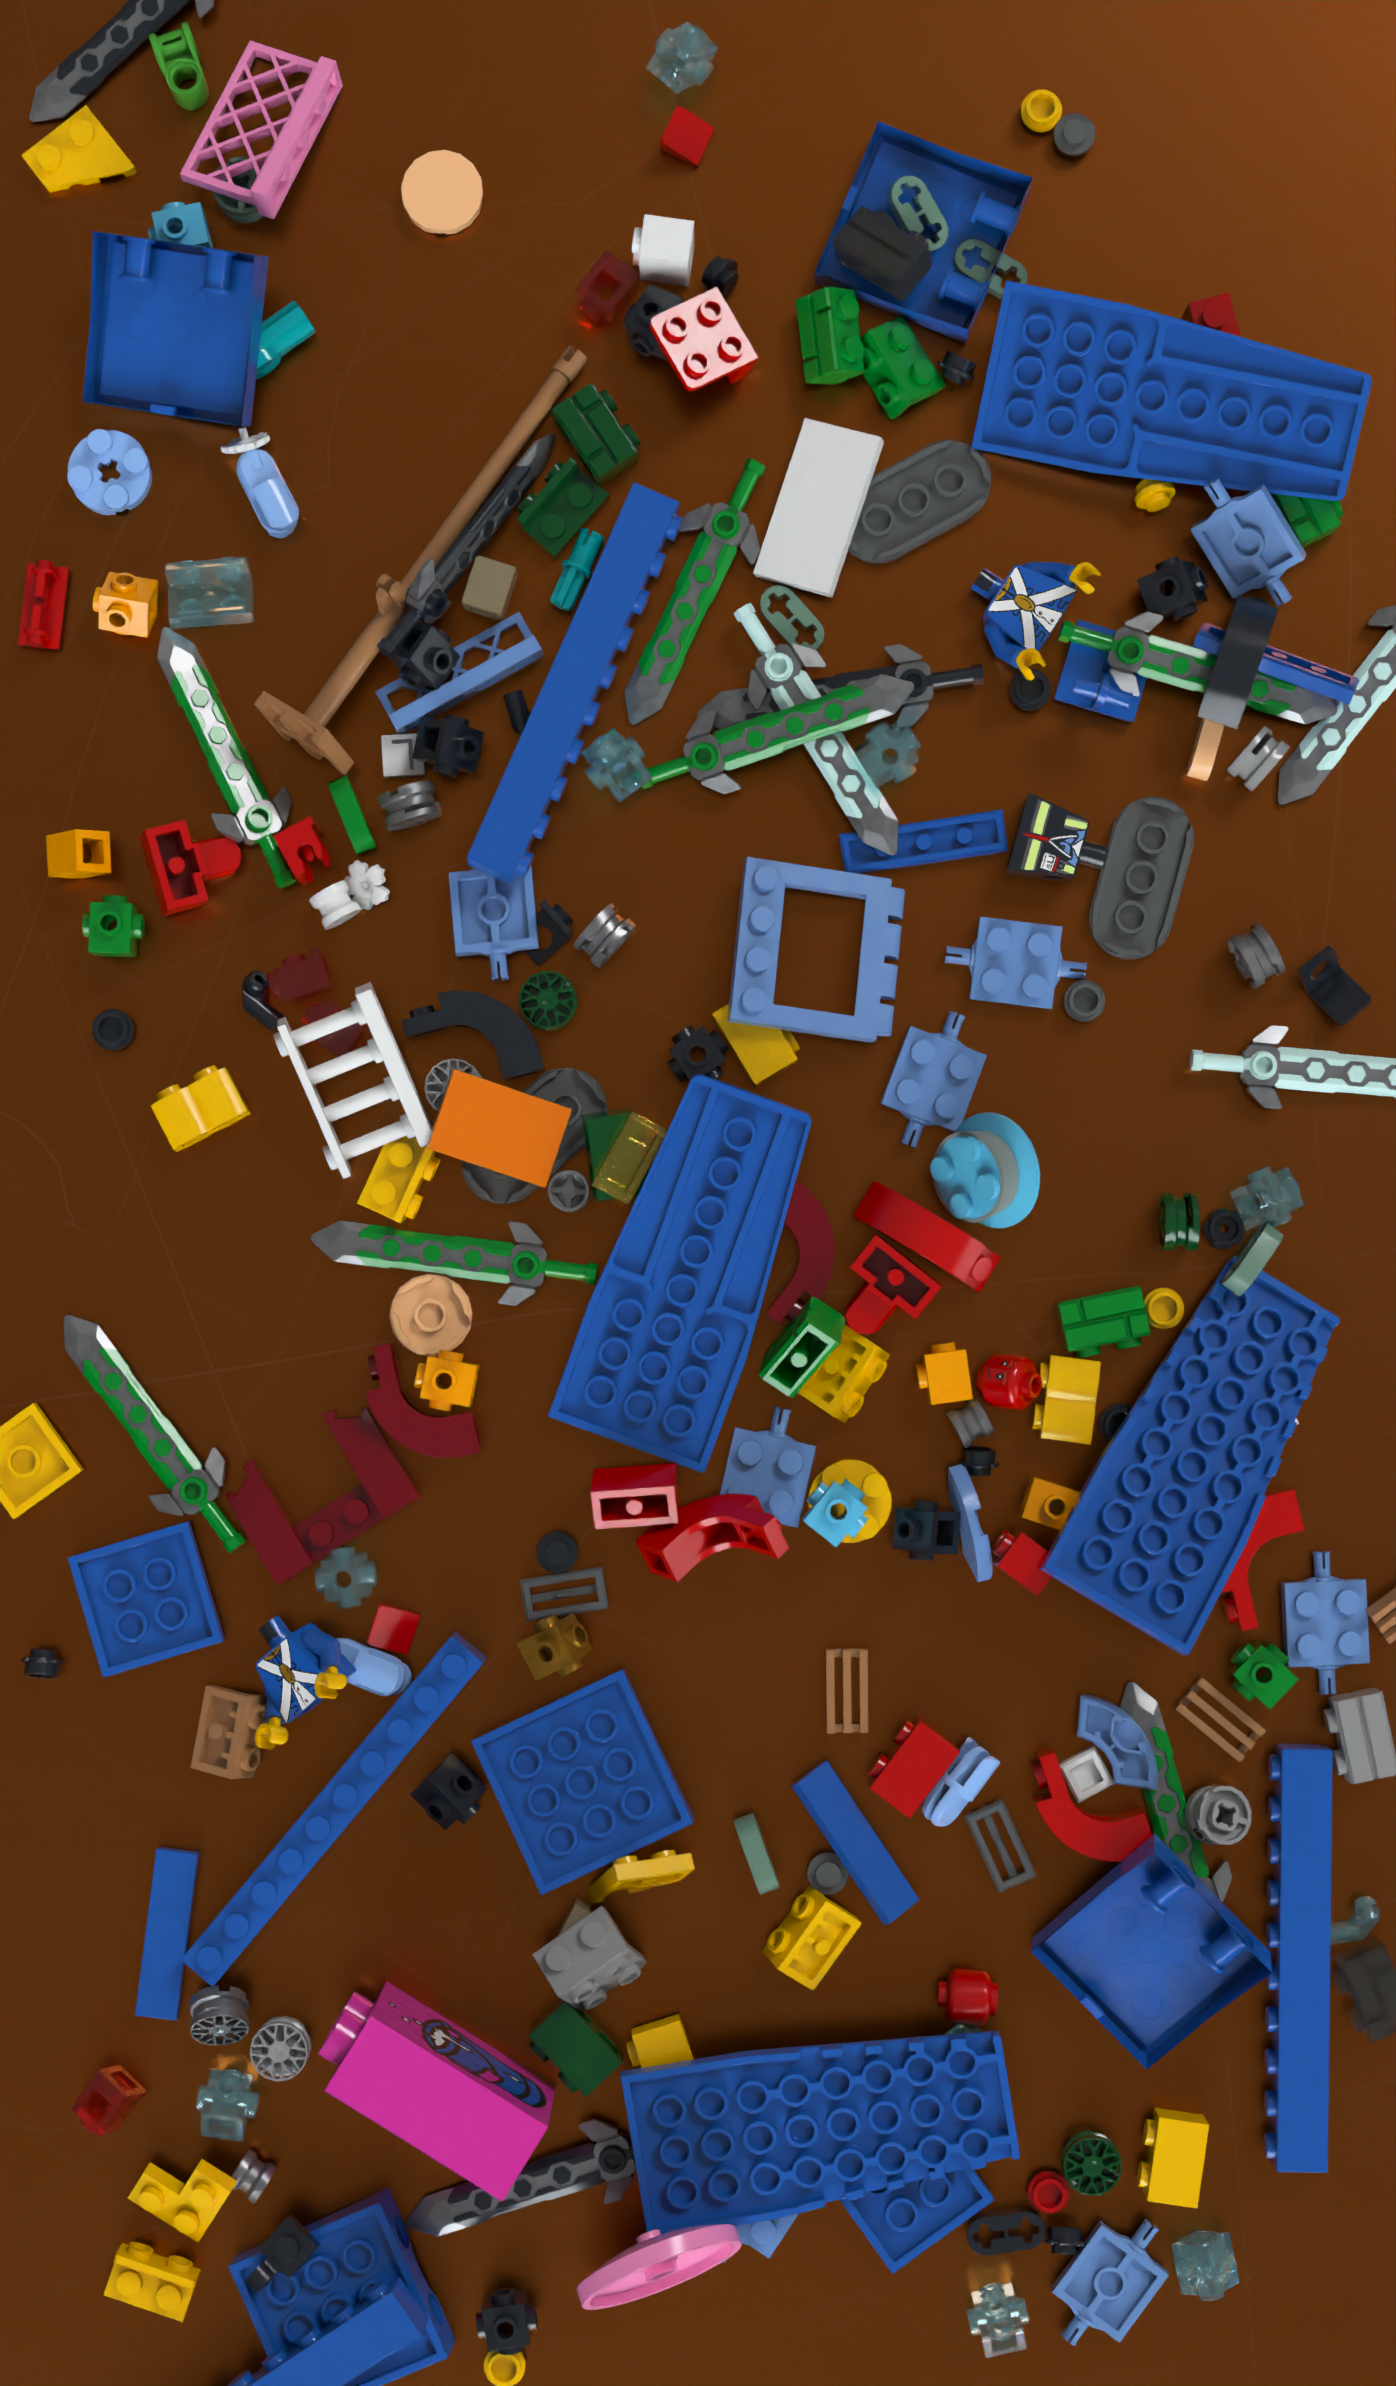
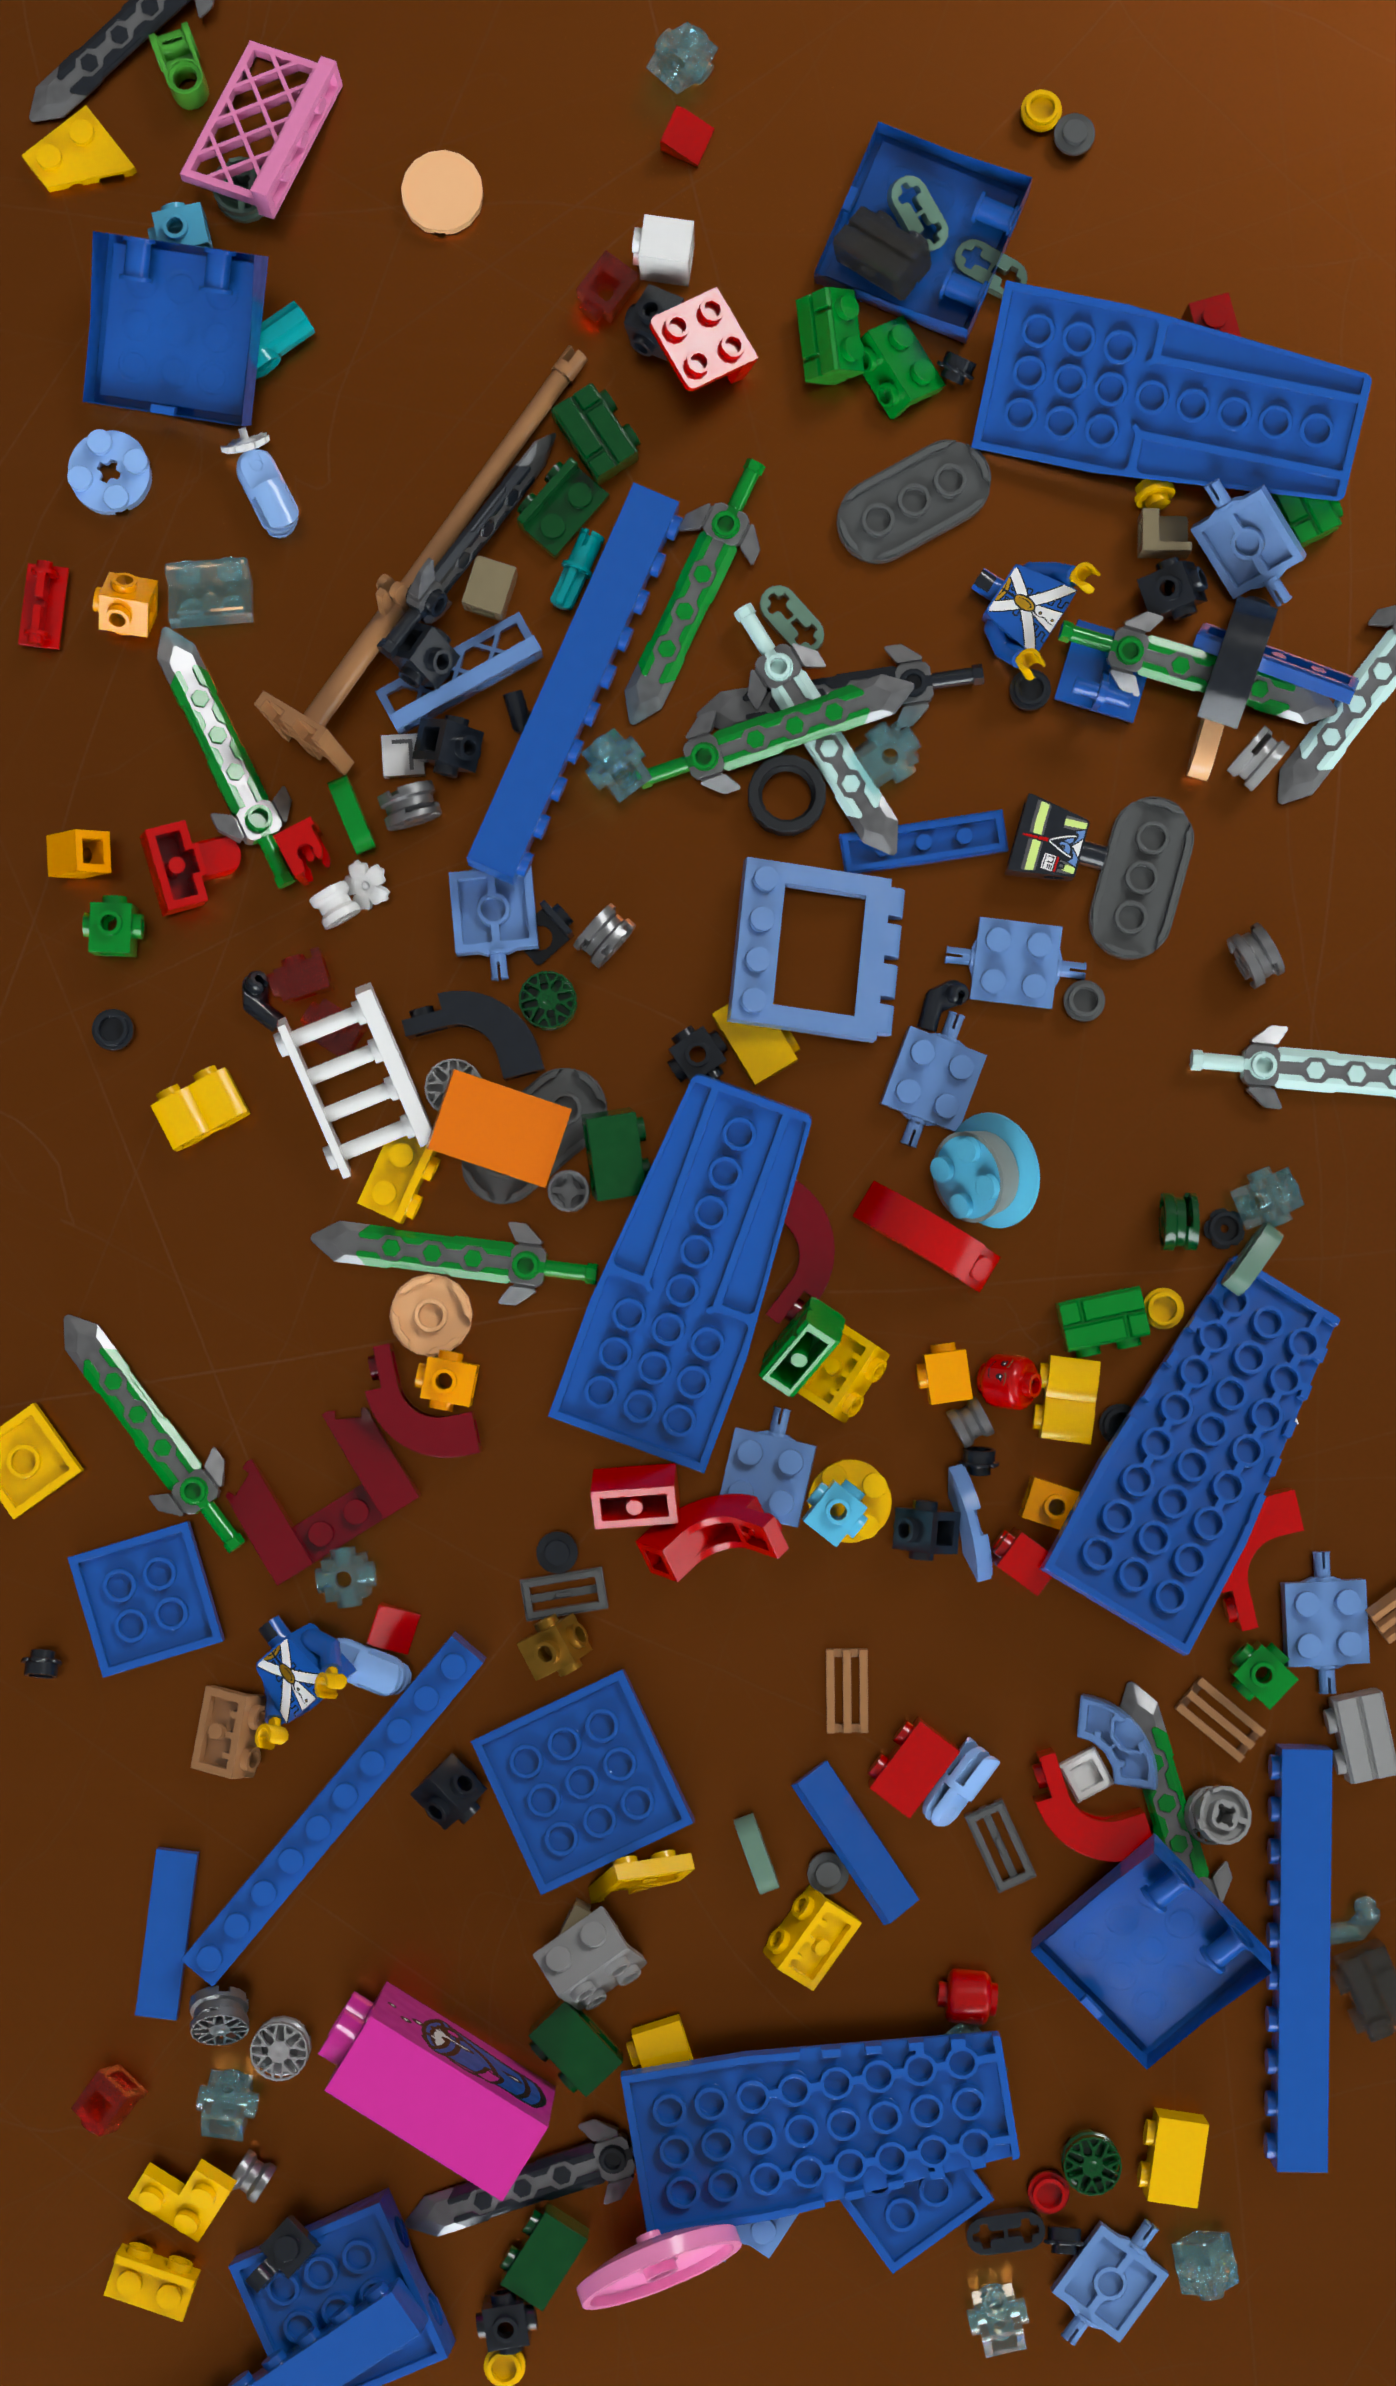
(543, 2256): none -> dark green brick
(630, 1158): clear yellow tile -> none
(721, 274): black plate -> none
(793, 764): none -> black tyre
(818, 507): white tile -> none
(889, 1283): red brick -> none
(941, 999): none -> black arm
(1162, 535): none -> dark tan panel
(1333, 987): black bracket -> none

